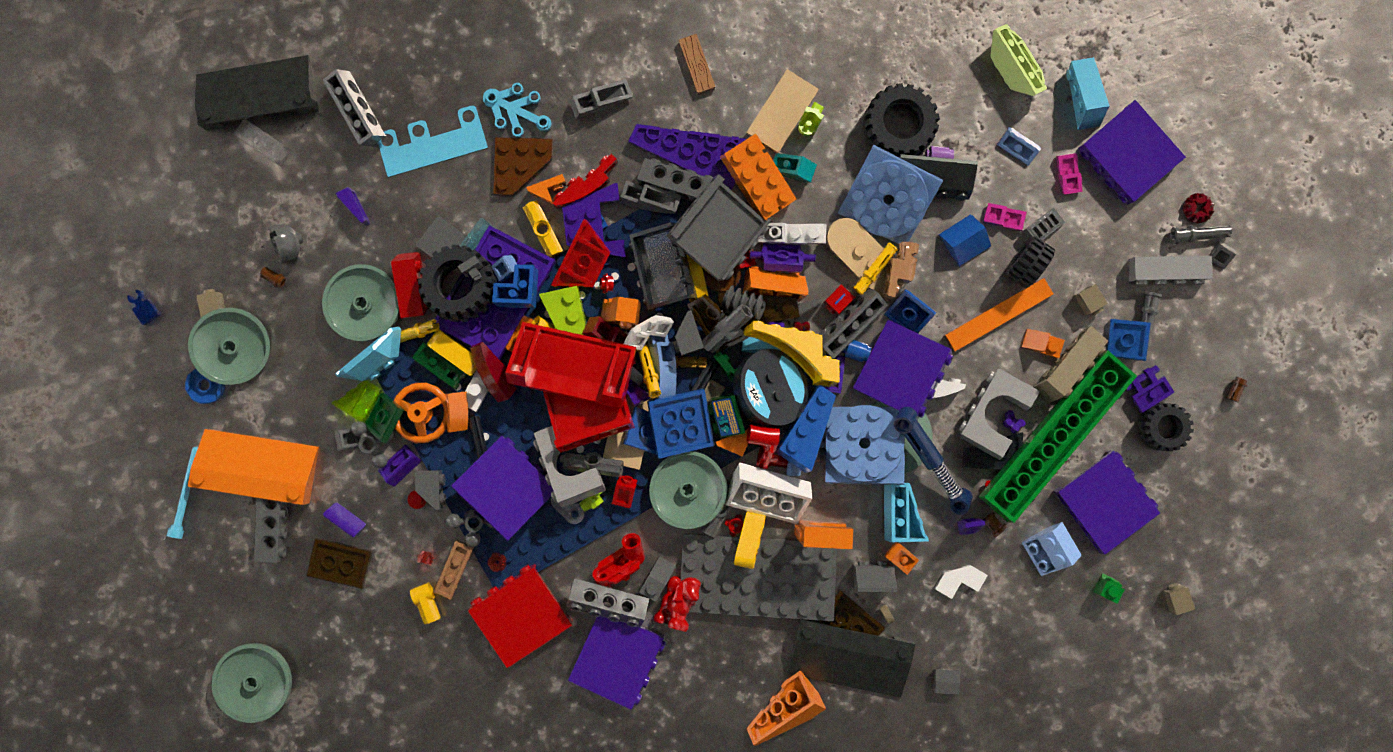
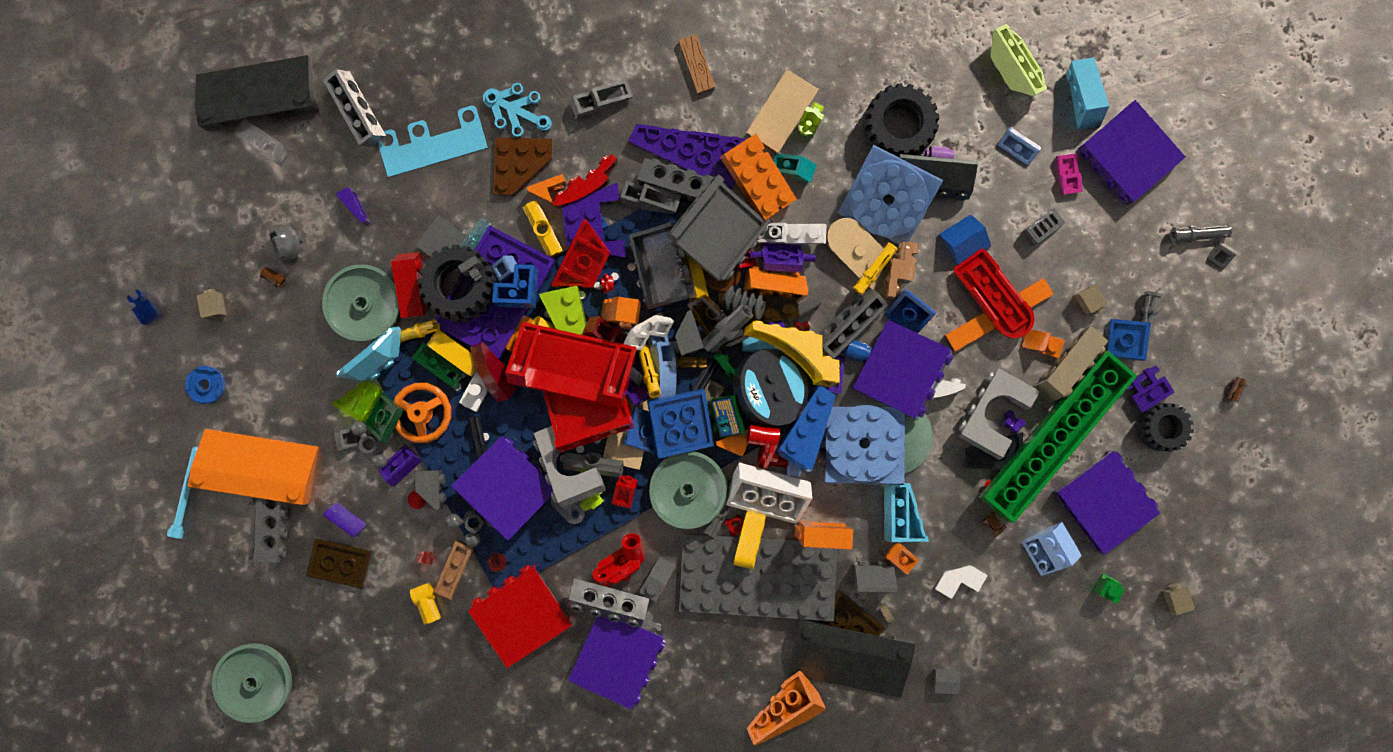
(229, 346): sand green dish -> none
(457, 411): orange slope -> none
(678, 602): red animal -> none
(838, 300): red brick -> none
(908, 425): dark blue piece -> none
(970, 525): dark purple slope -> none
(995, 295): none -> red piece
(1005, 217): dark pink slope -> none
(1030, 262): black tyre -> none
(1170, 268): light grey brick -> none
(1190, 207): dark red gear -> none

